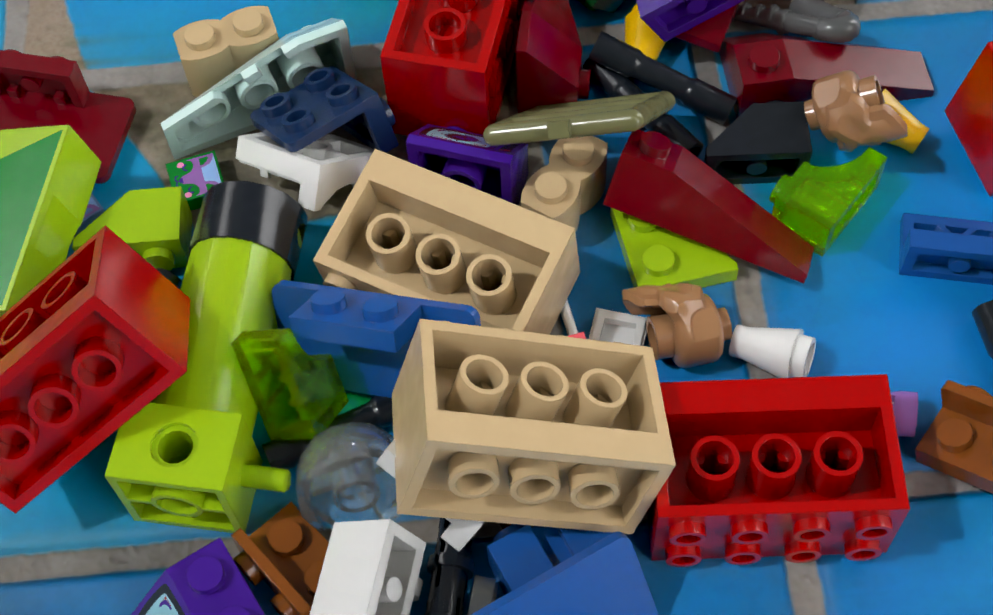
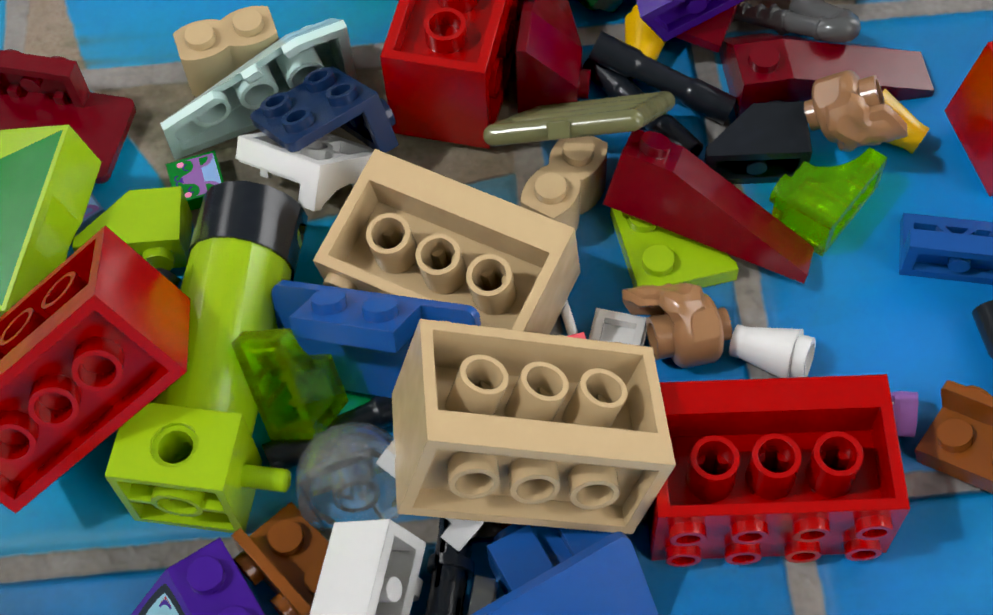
(470, 160): dark purple slope -> none

